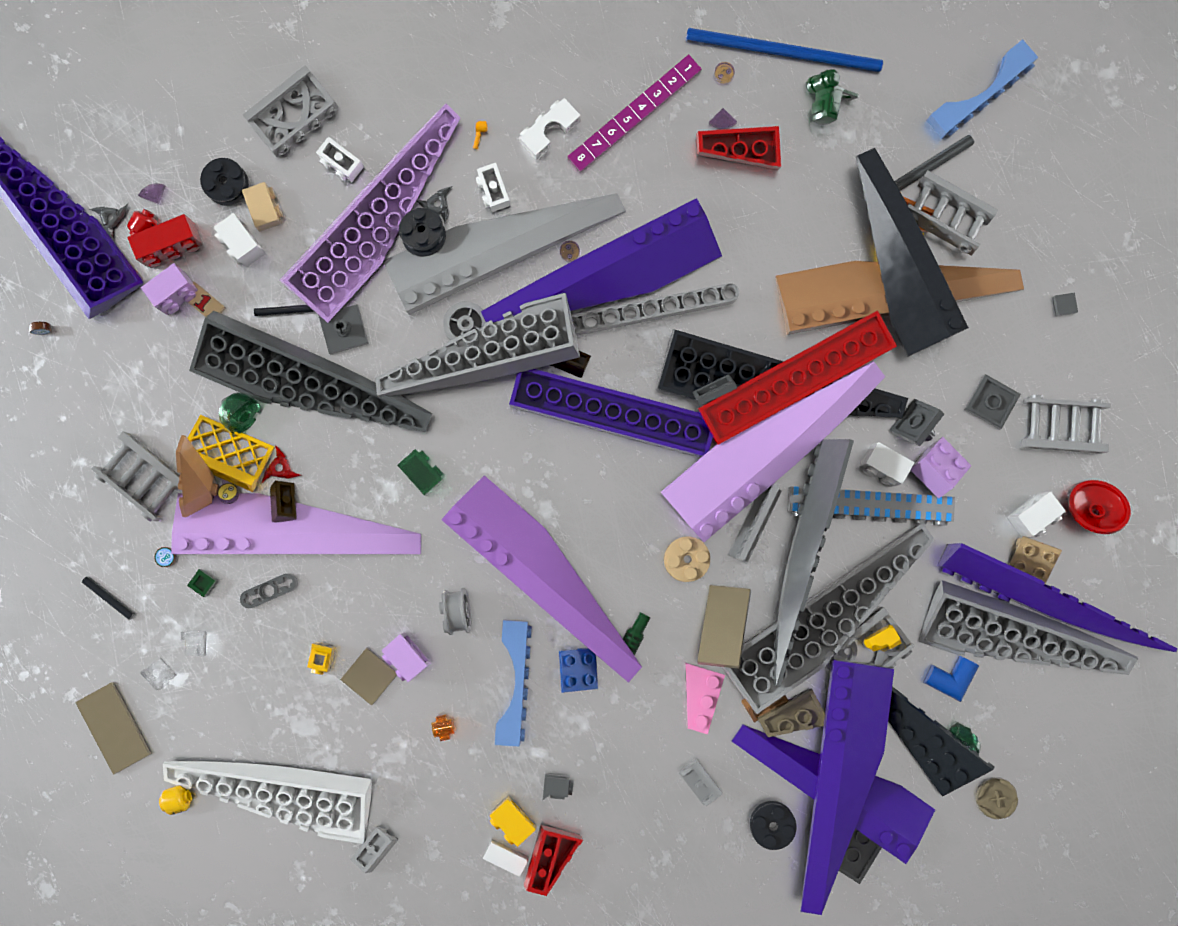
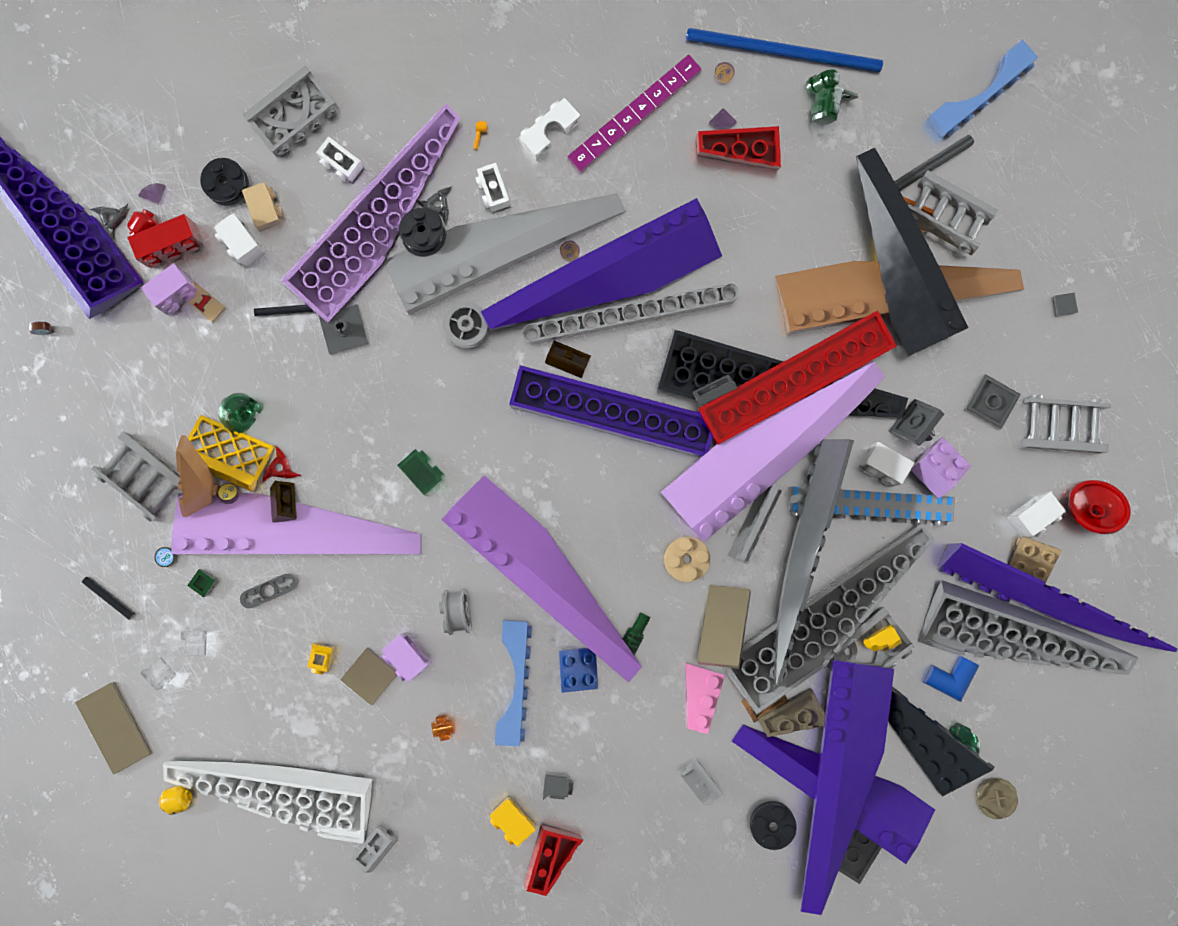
(292, 376): dark grey wedge -> none
(505, 858): white slope -> none
(519, 343): light grey wedge -> none

